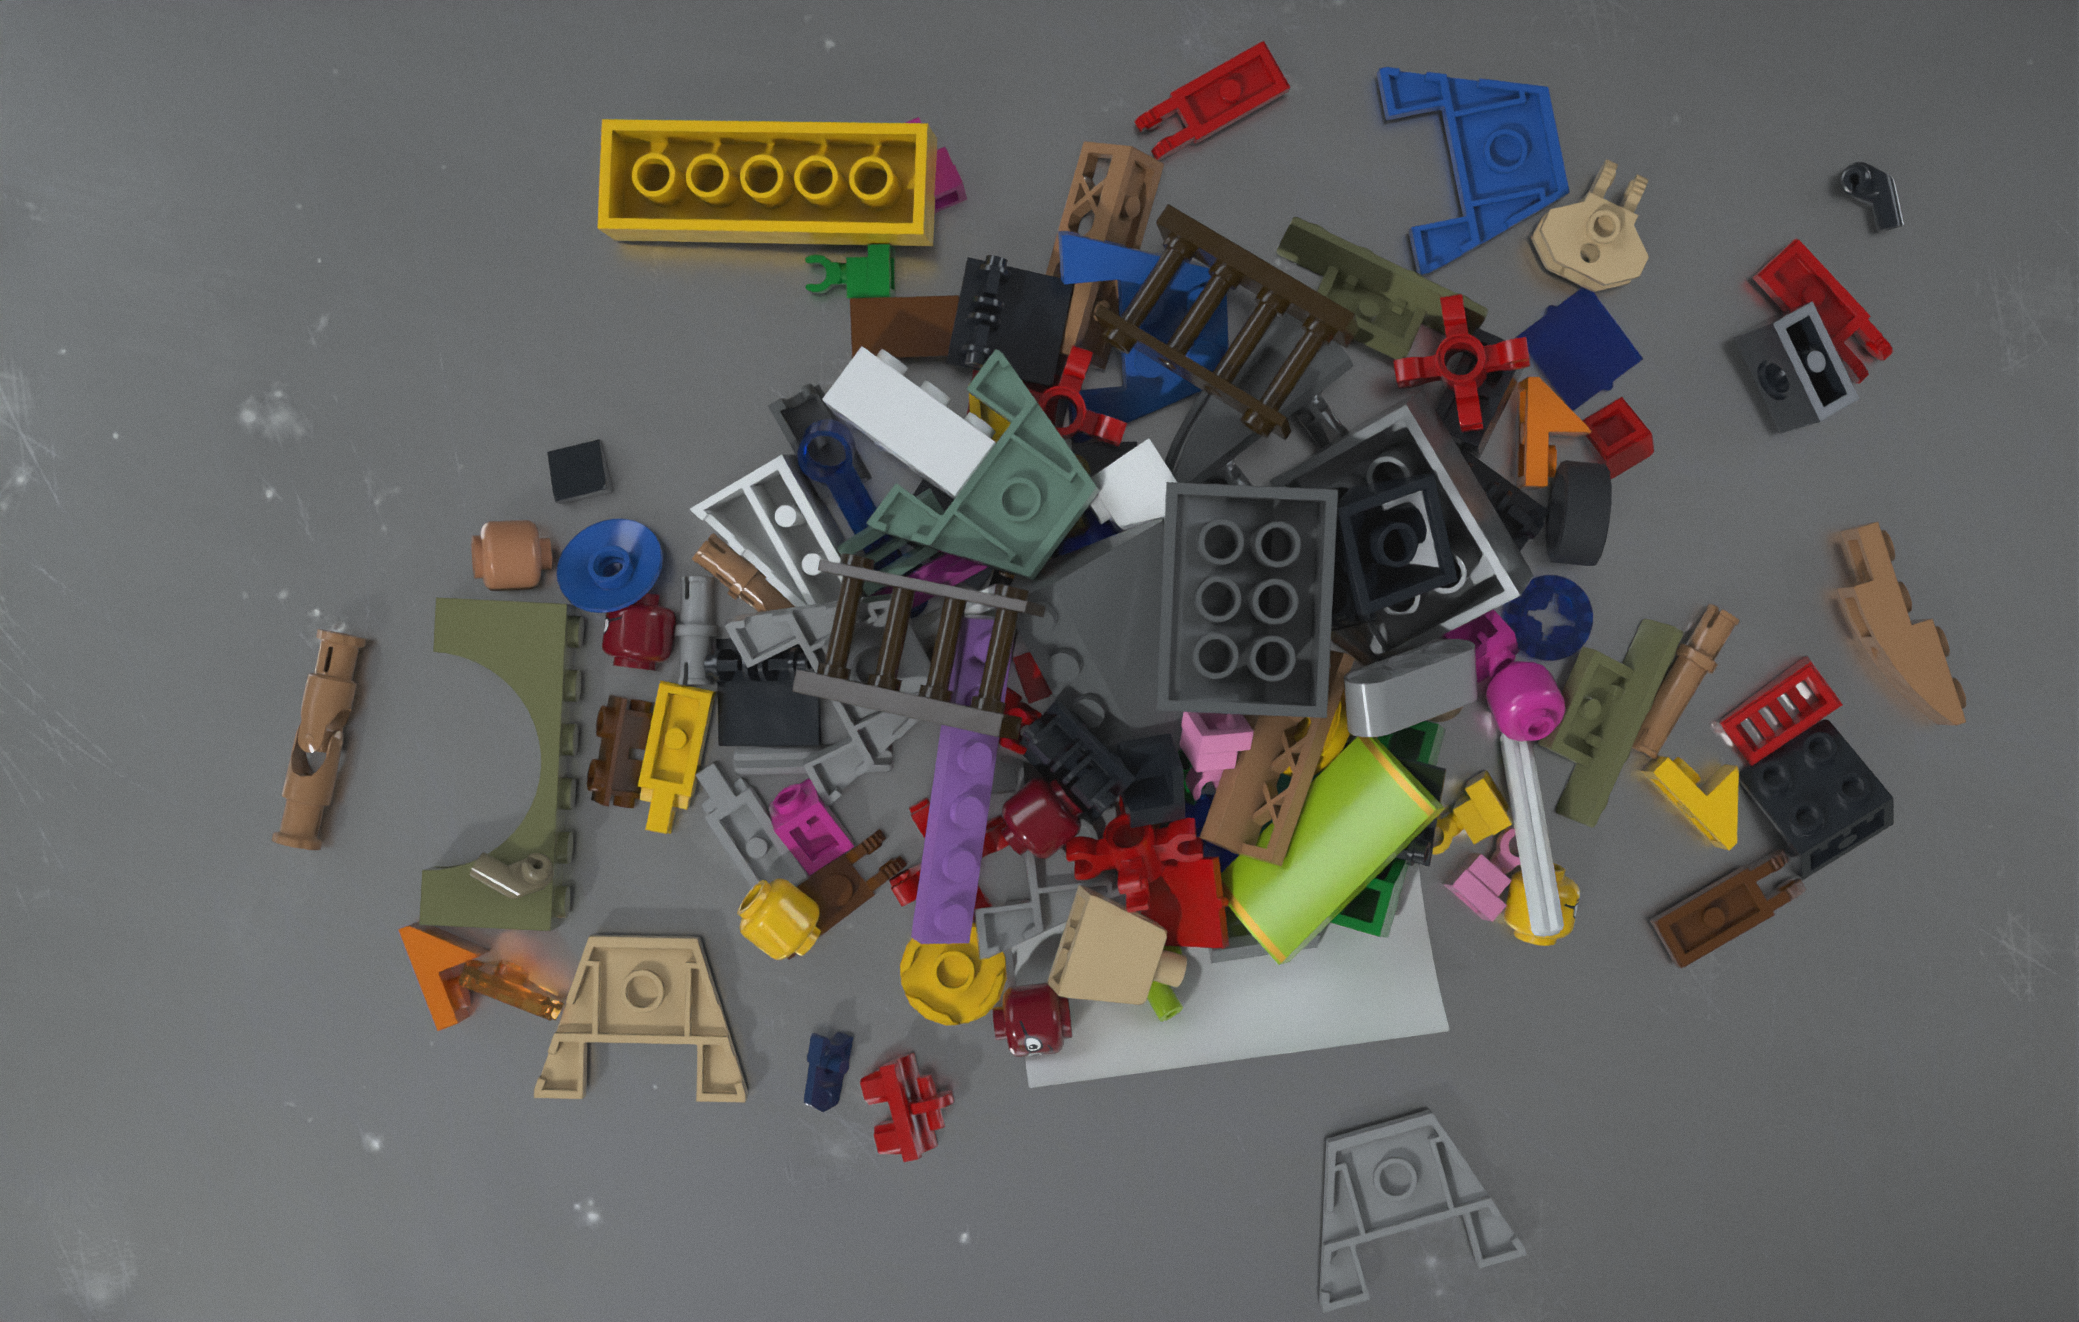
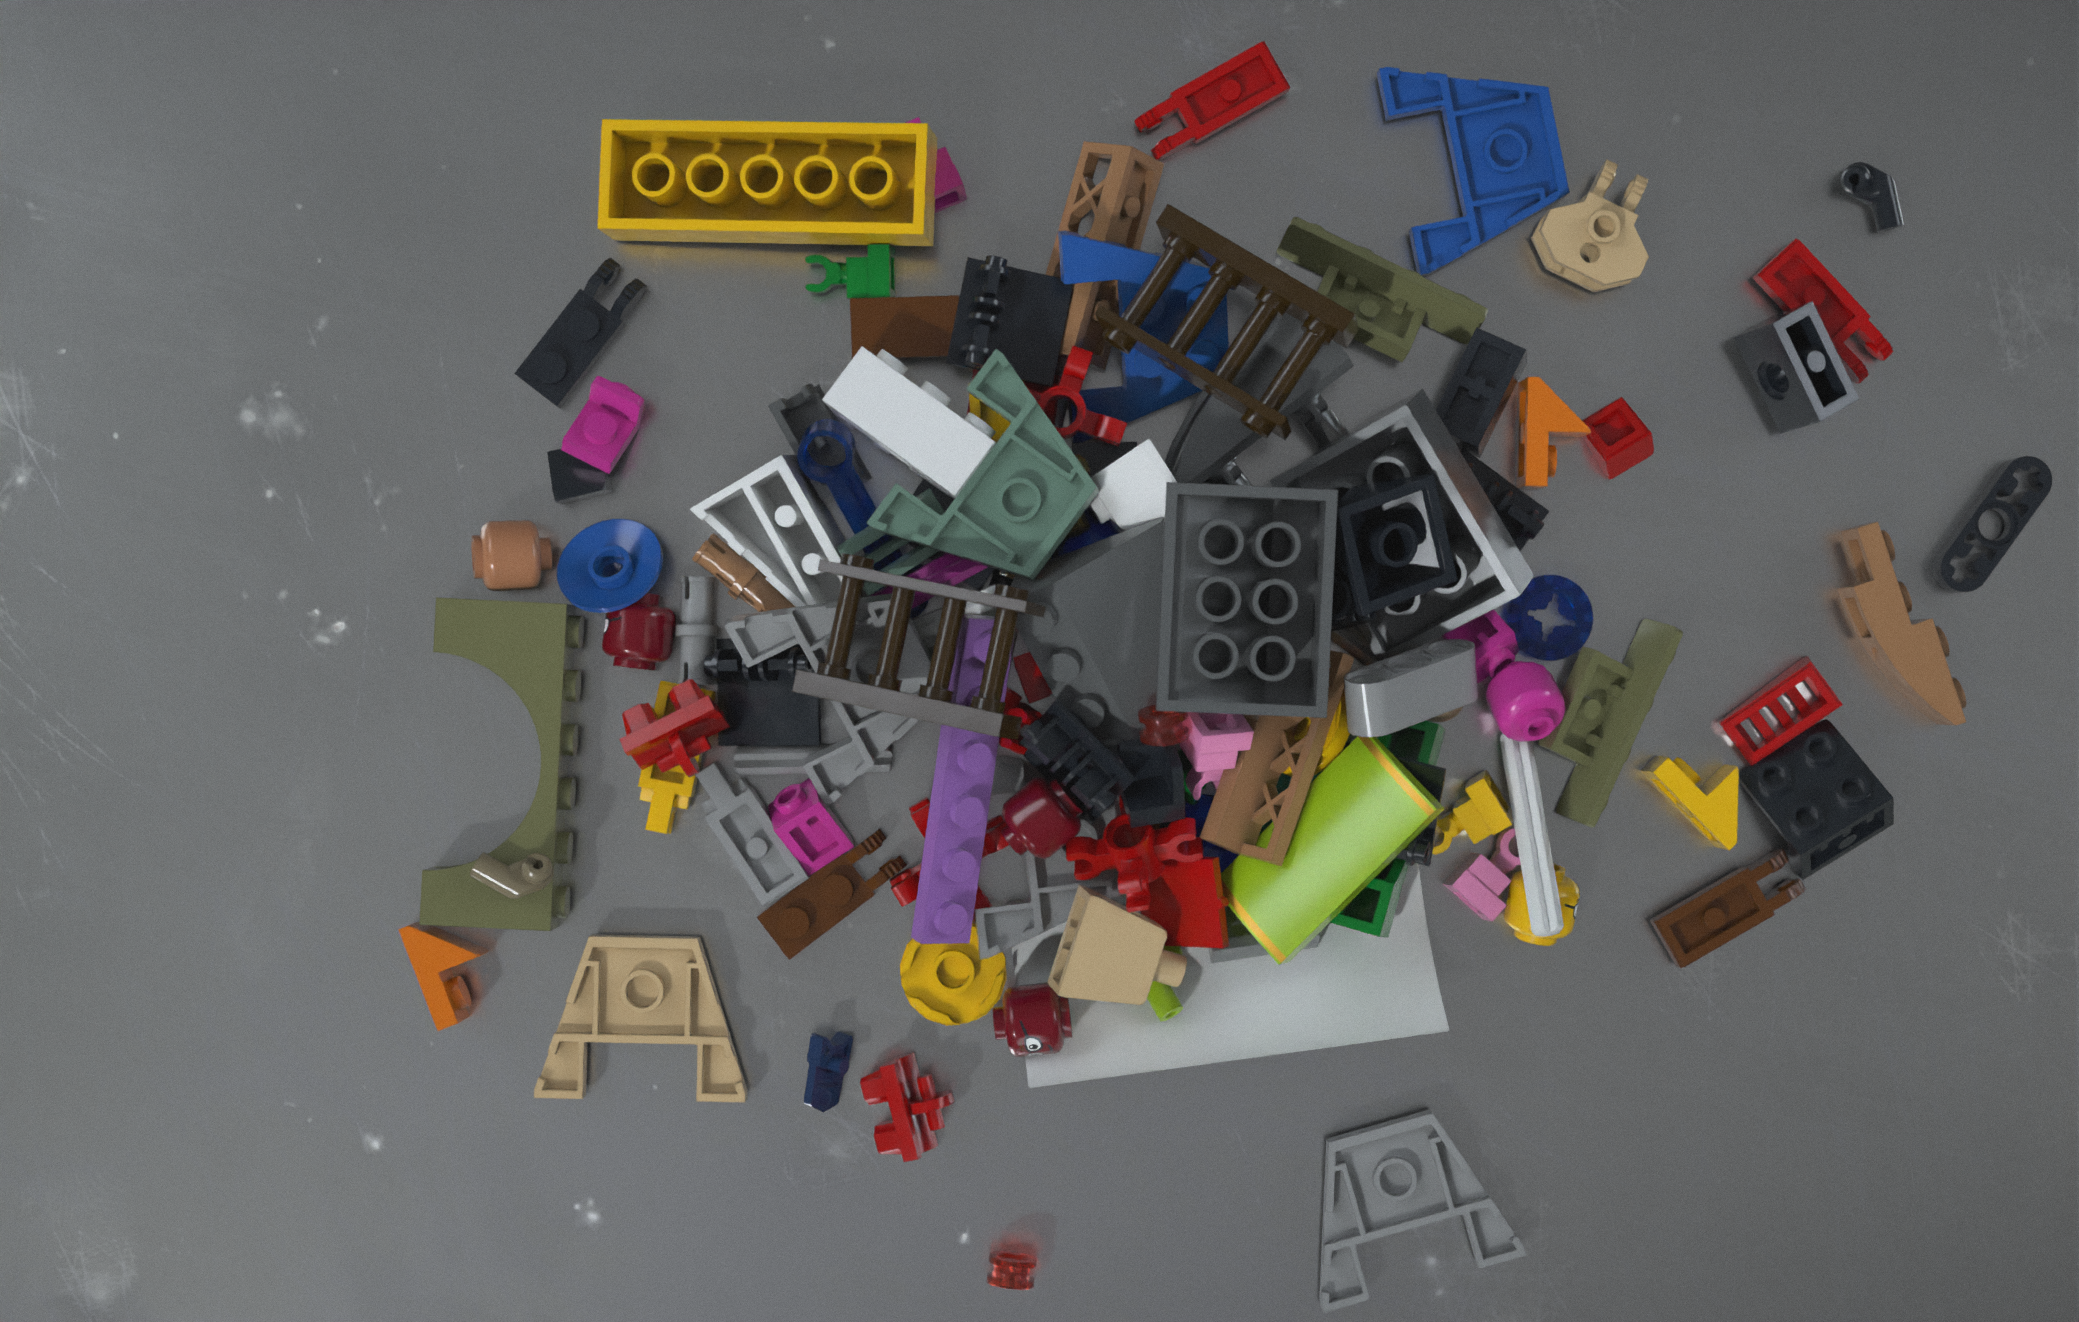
(323, 714): medium nougat piece -> none
(510, 985): clear orange plate -> none
(579, 336): none -> black hinge
(604, 424): none -> dark pink bracket
(613, 770): reddish brown hinge -> none
(677, 736): none -> red hips
(779, 919): yellow head -> none
(1011, 1270): none -> clear red bush
(1162, 727): none -> clear red bush
(1505, 355): red pin -> none
(1578, 513): black tyre -> none
(1579, 348): clear blue piece -> none
(1684, 678): medium nougat pin -> none
(2003, 485): none -> black beam

